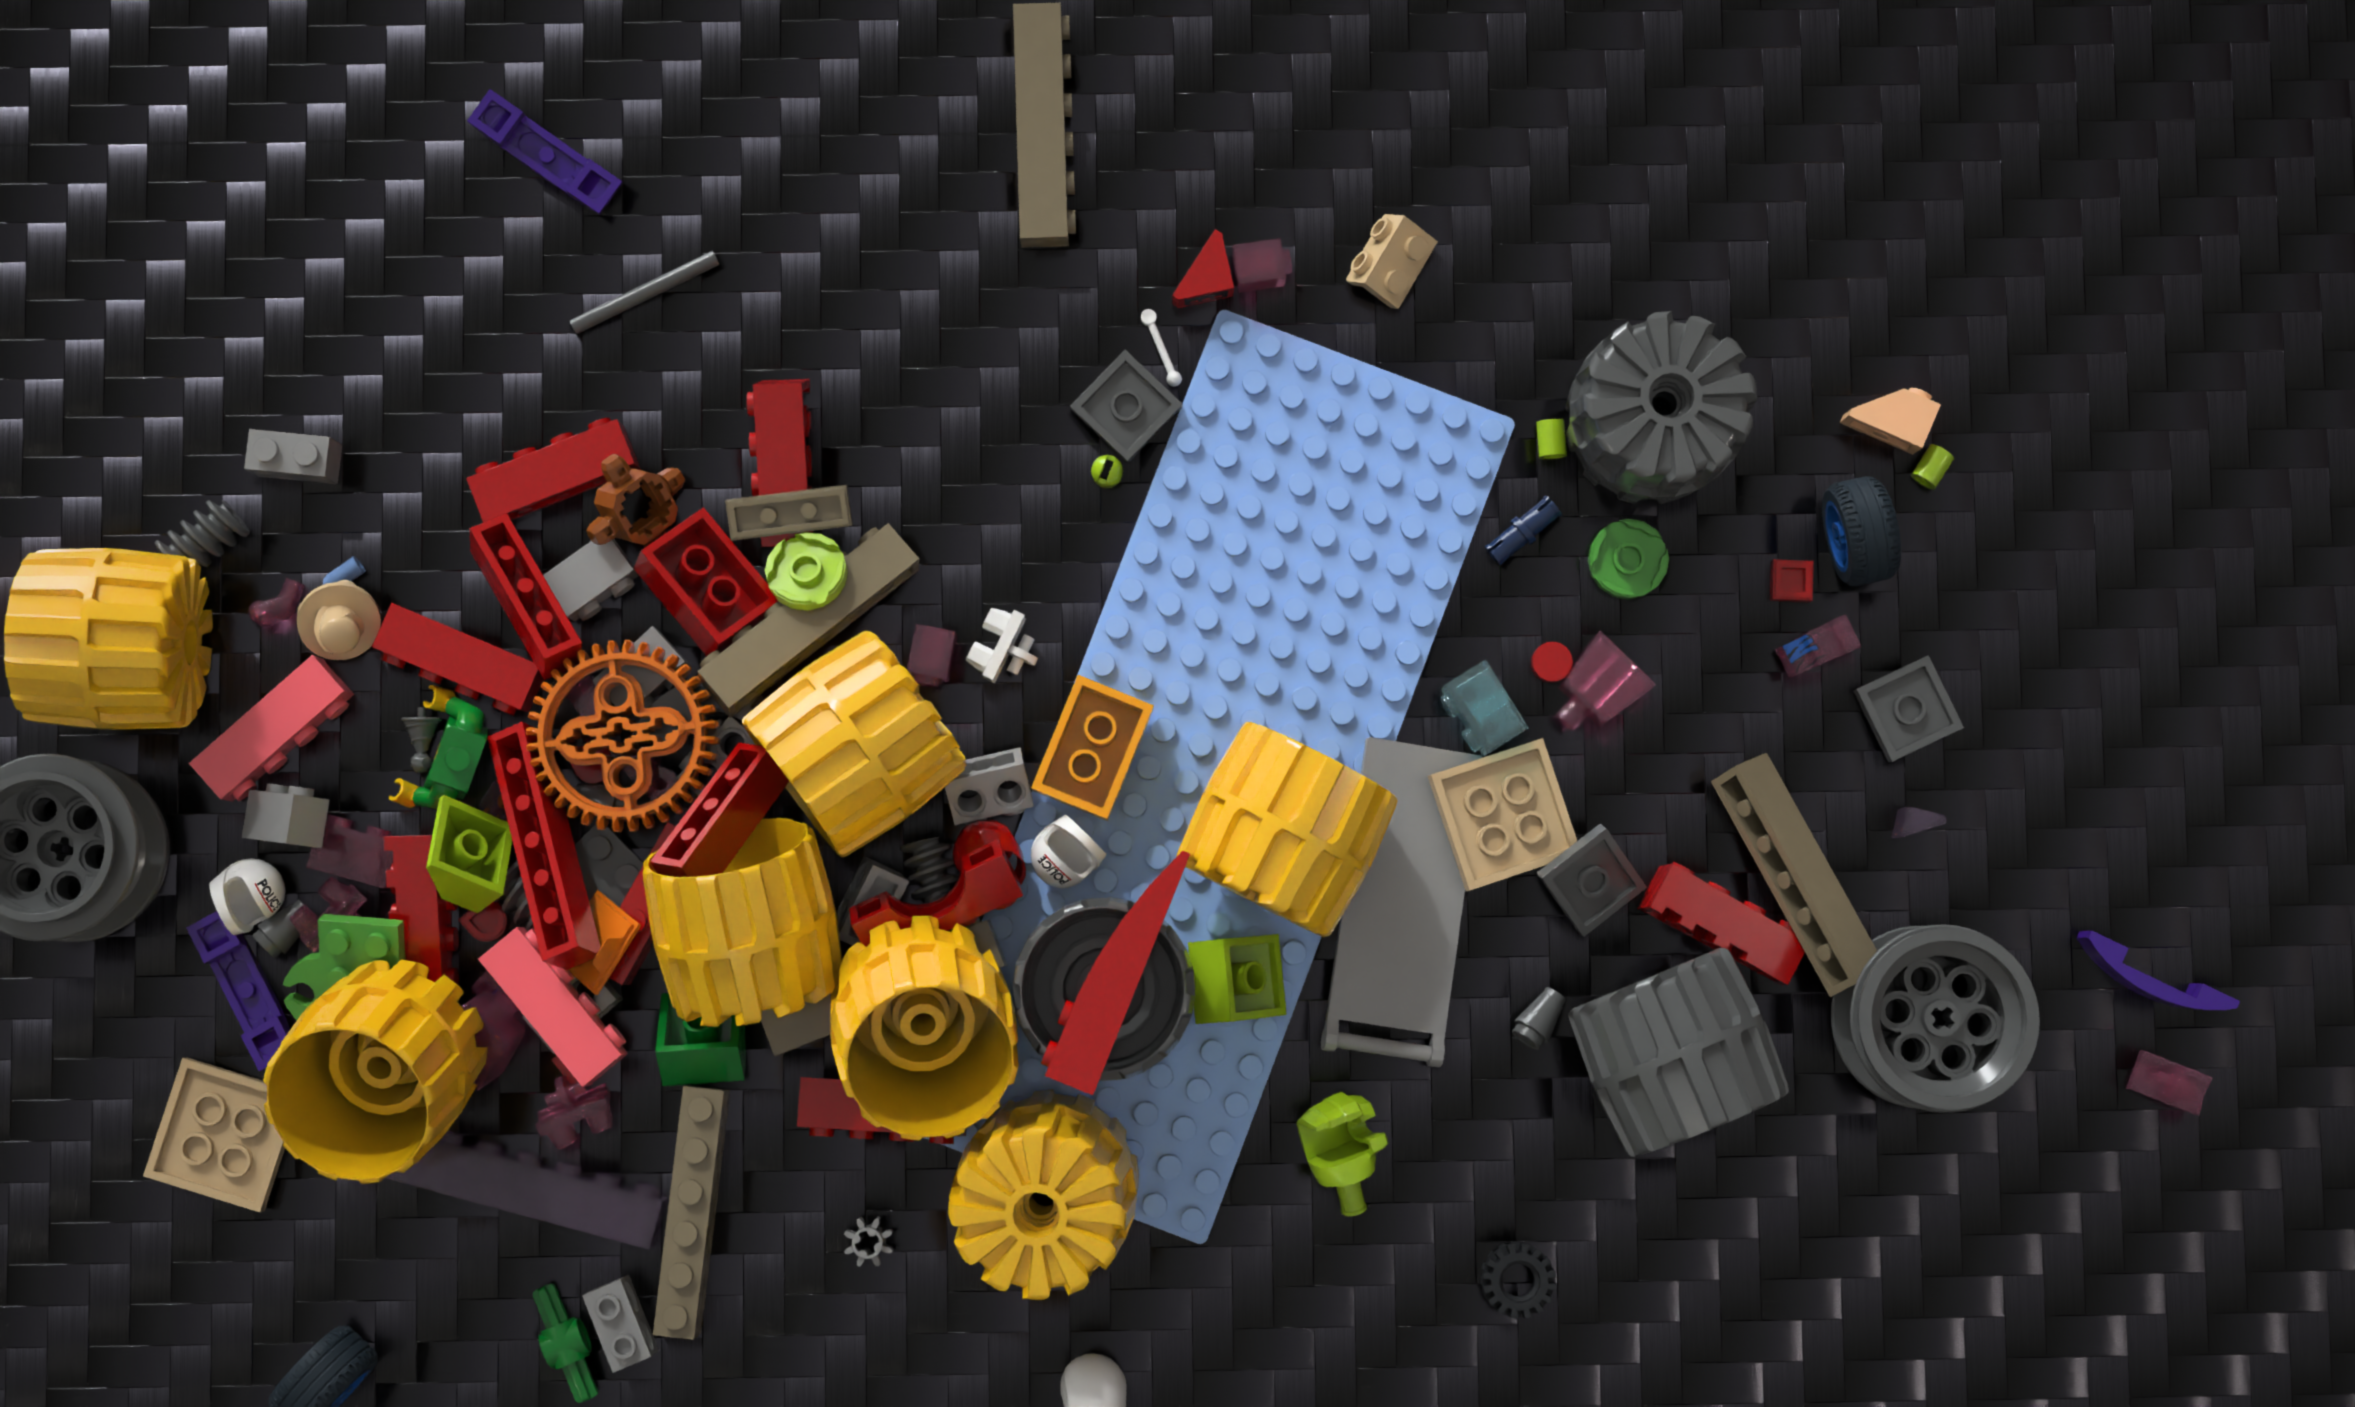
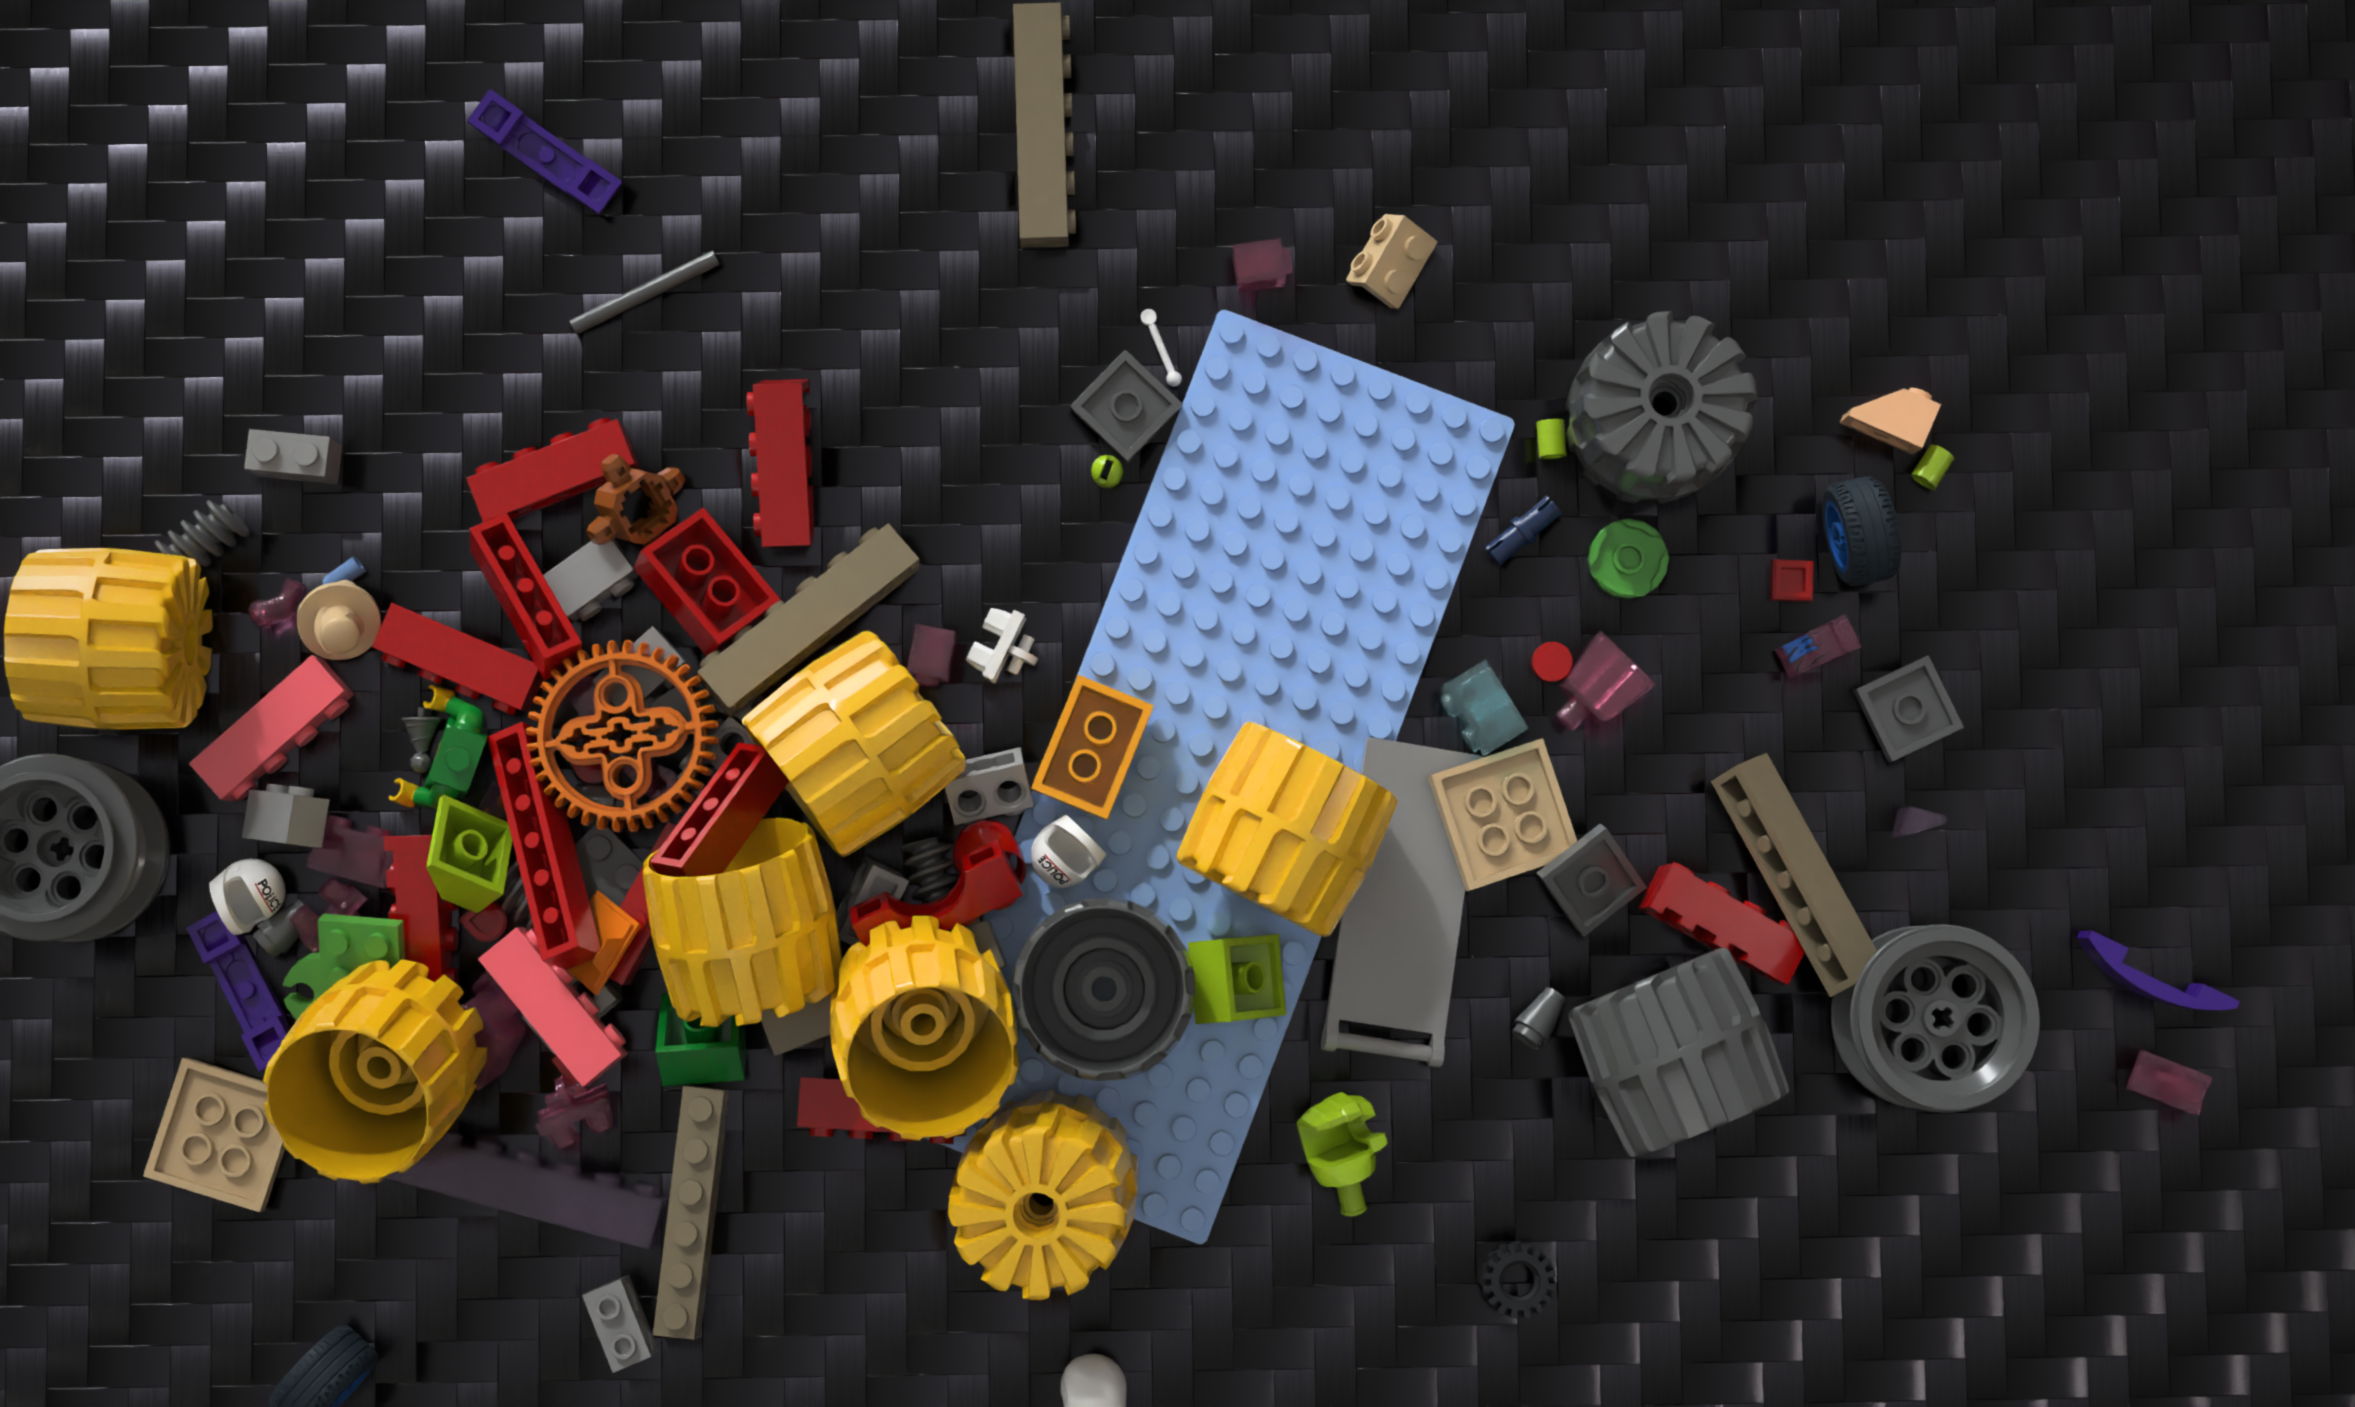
(565, 1343): green axle -> none
(789, 512): dark tan tile -> none
(806, 571): lime tile -> none
(865, 1252): light grey gear -> none
(1107, 992): red slope -> none
(1207, 277): red slope -> none

